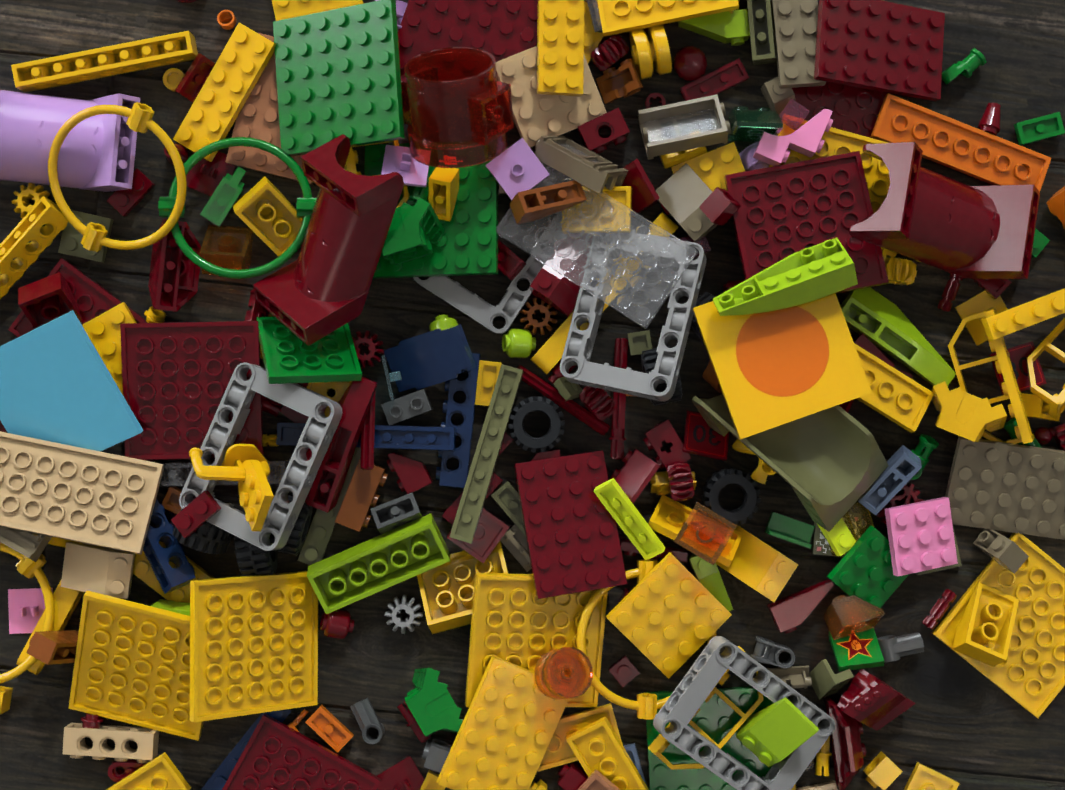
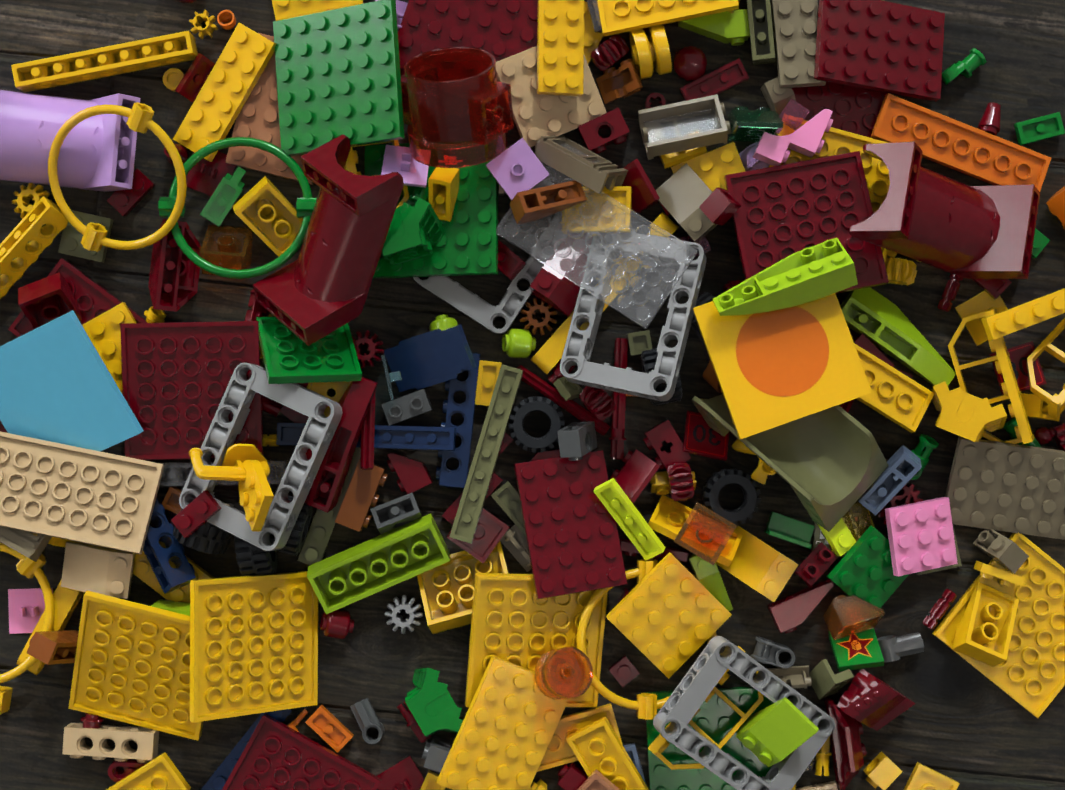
(198, 19): none -> yellow gear
(577, 440): none -> dark grey brick
(815, 564): none -> dark red hips
(989, 572): none -> yellow plate

